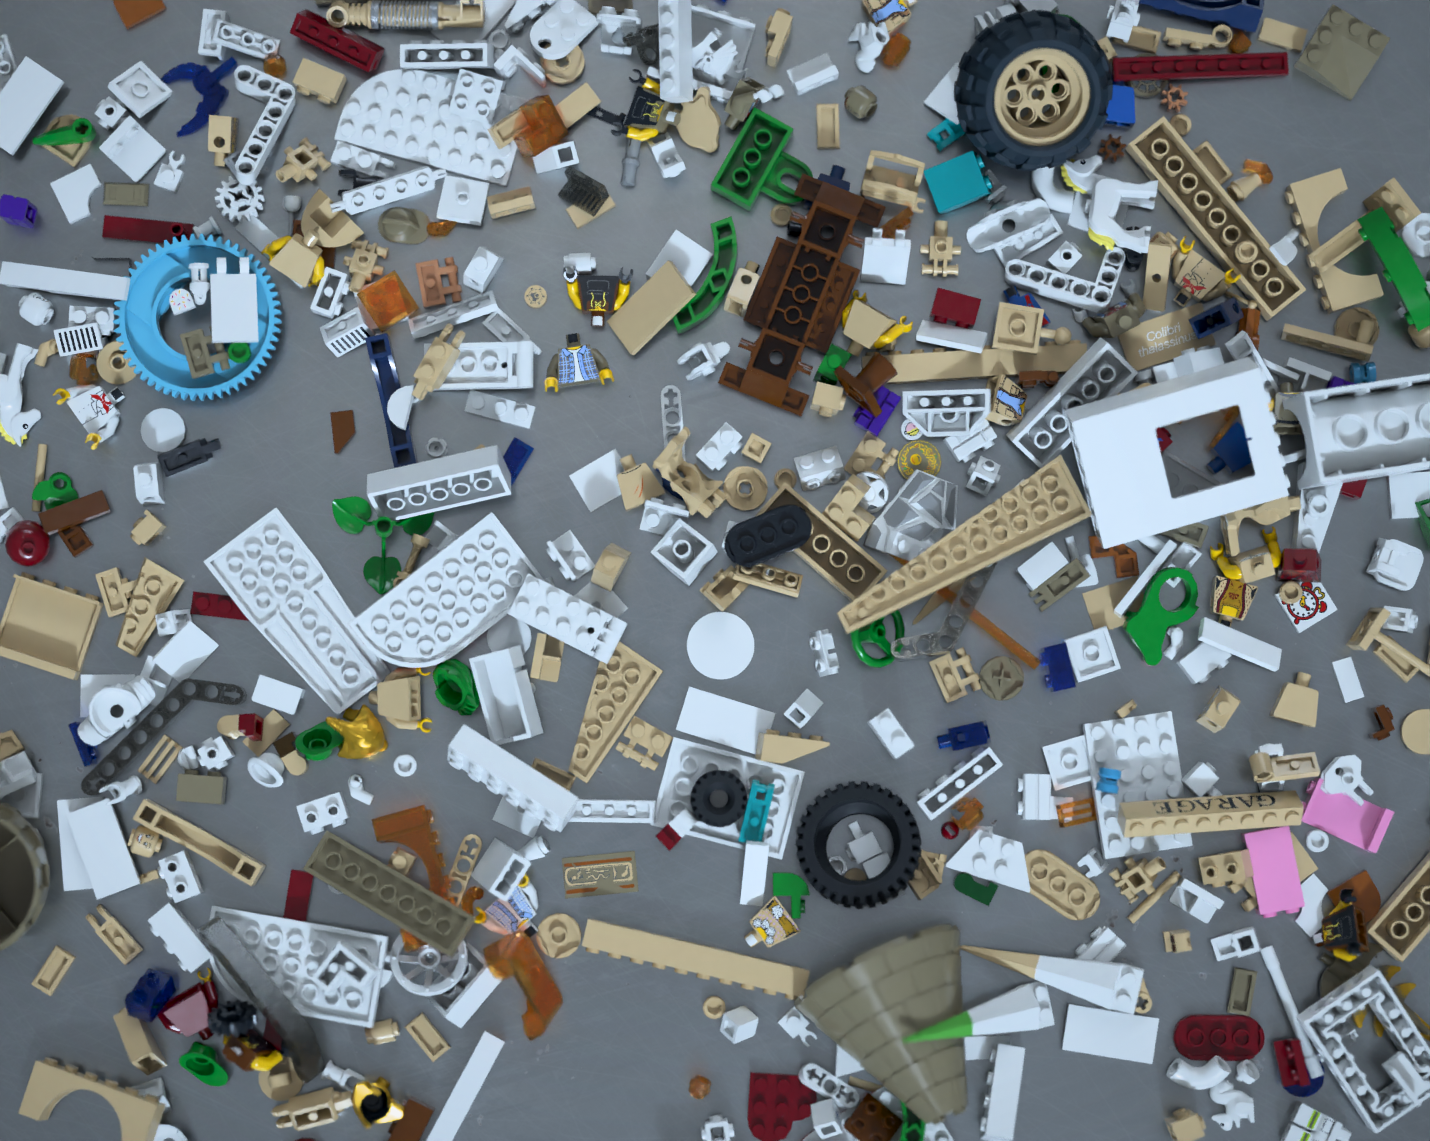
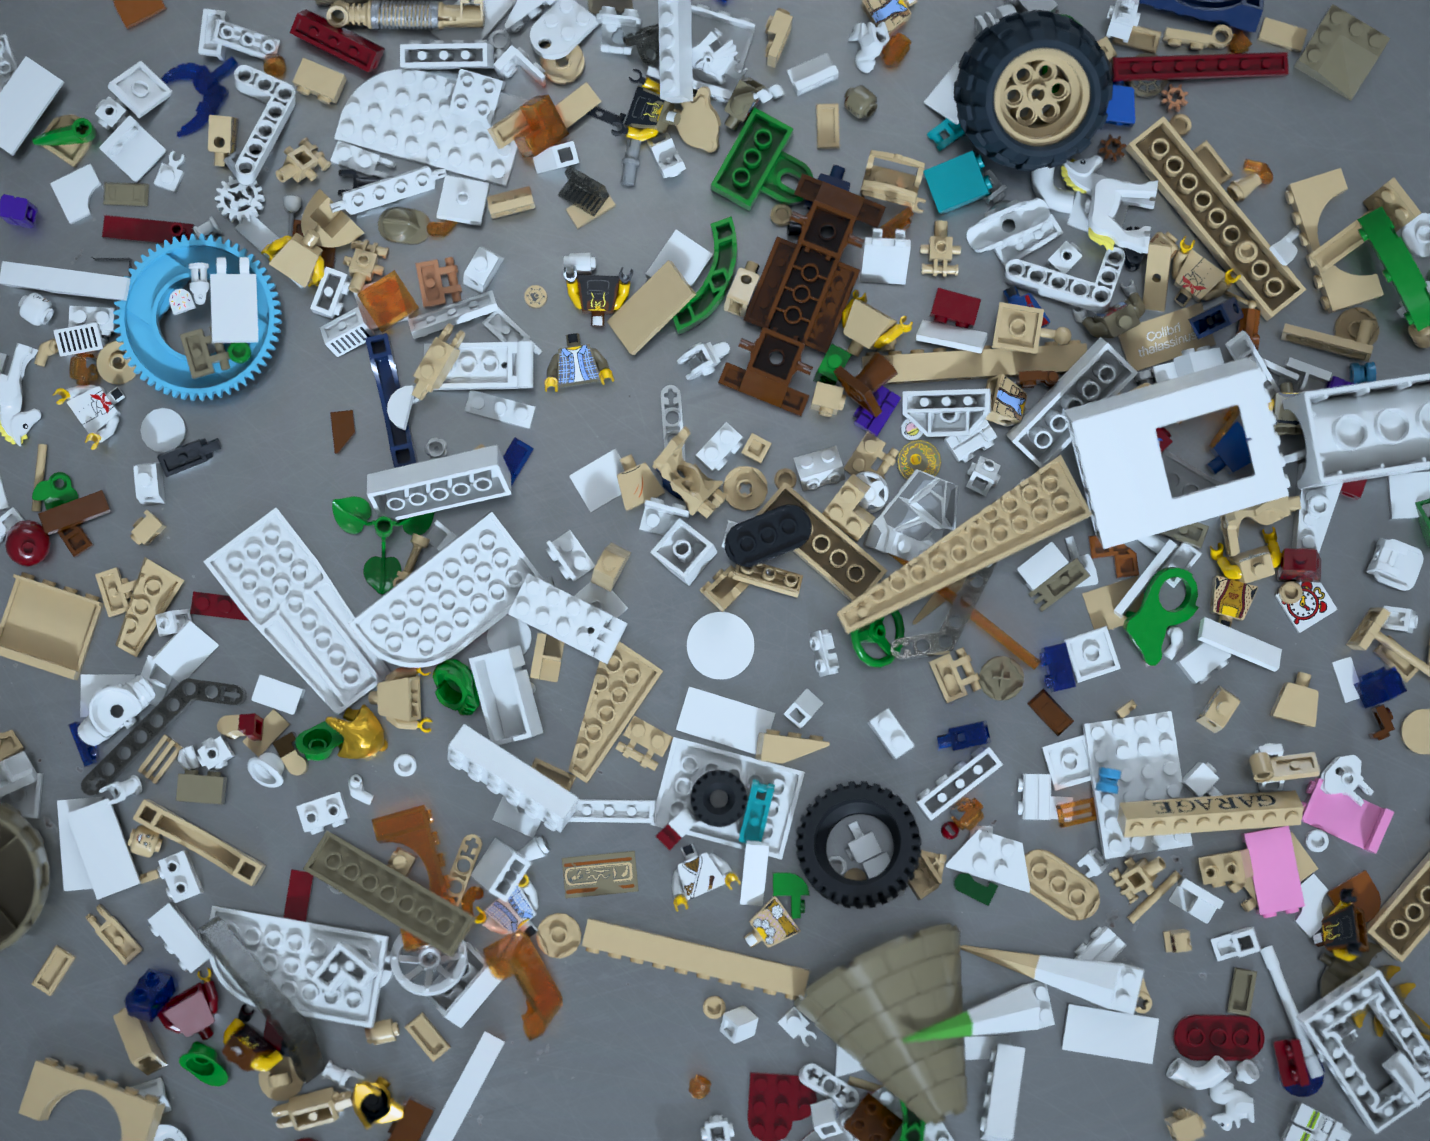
(232, 1018): black gear -> none
(699, 875): none -> white torso
(1050, 712): none -> reddish brown tile
(1379, 686): none -> clear blue brick

